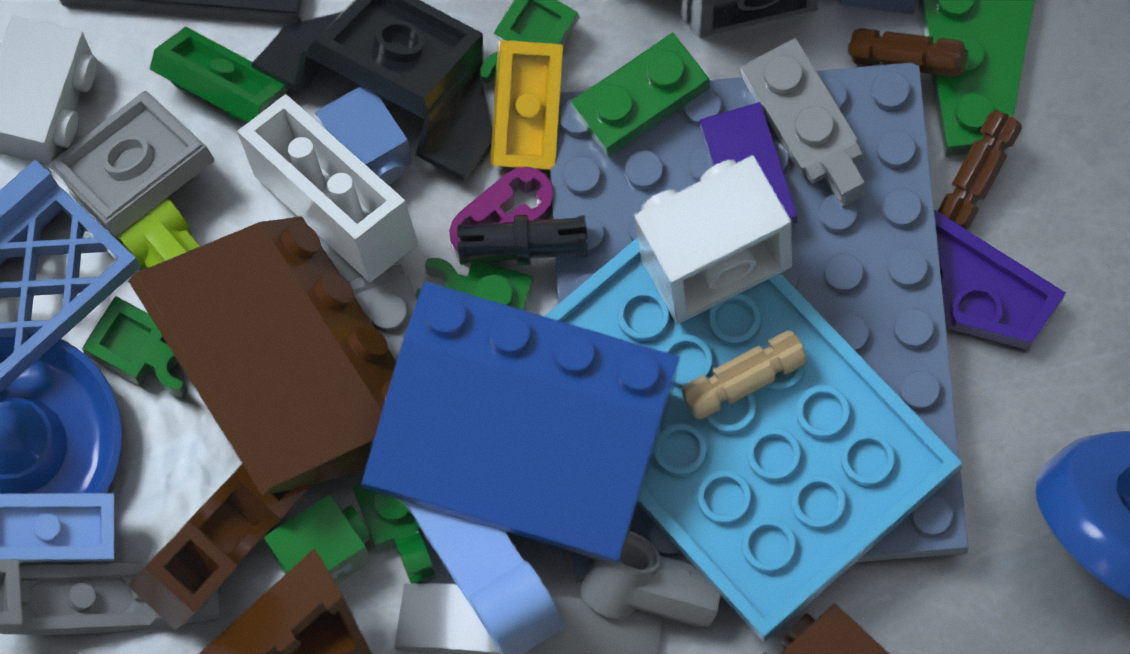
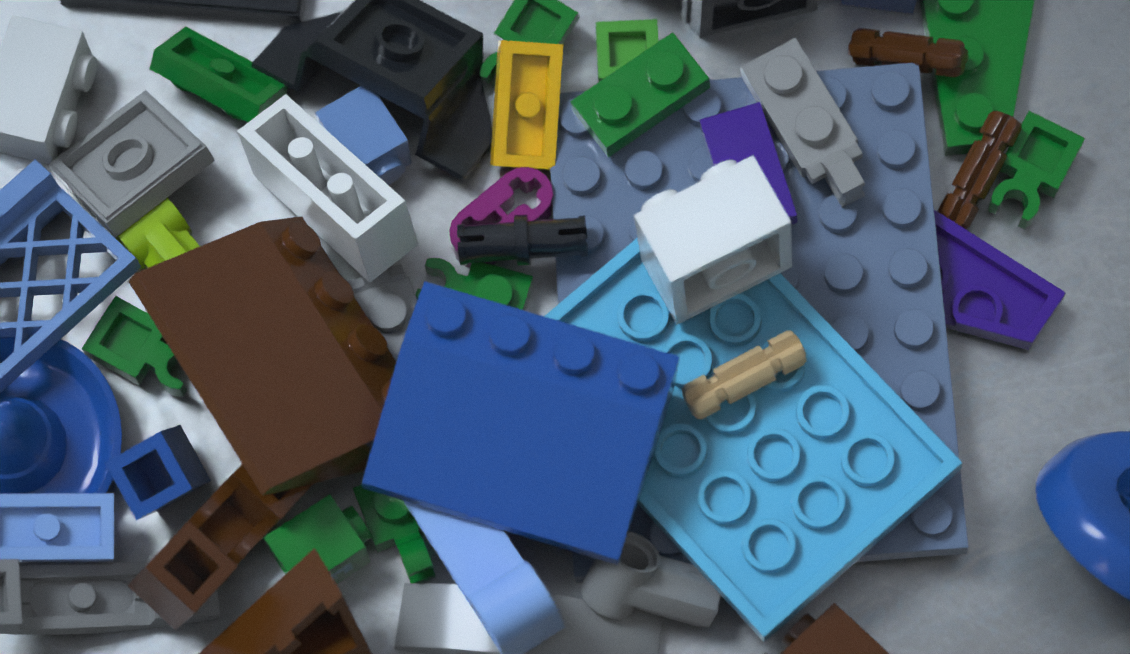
(157, 471): none -> blue brick
(621, 42): none -> bright green plate
(1036, 163): none -> green plate

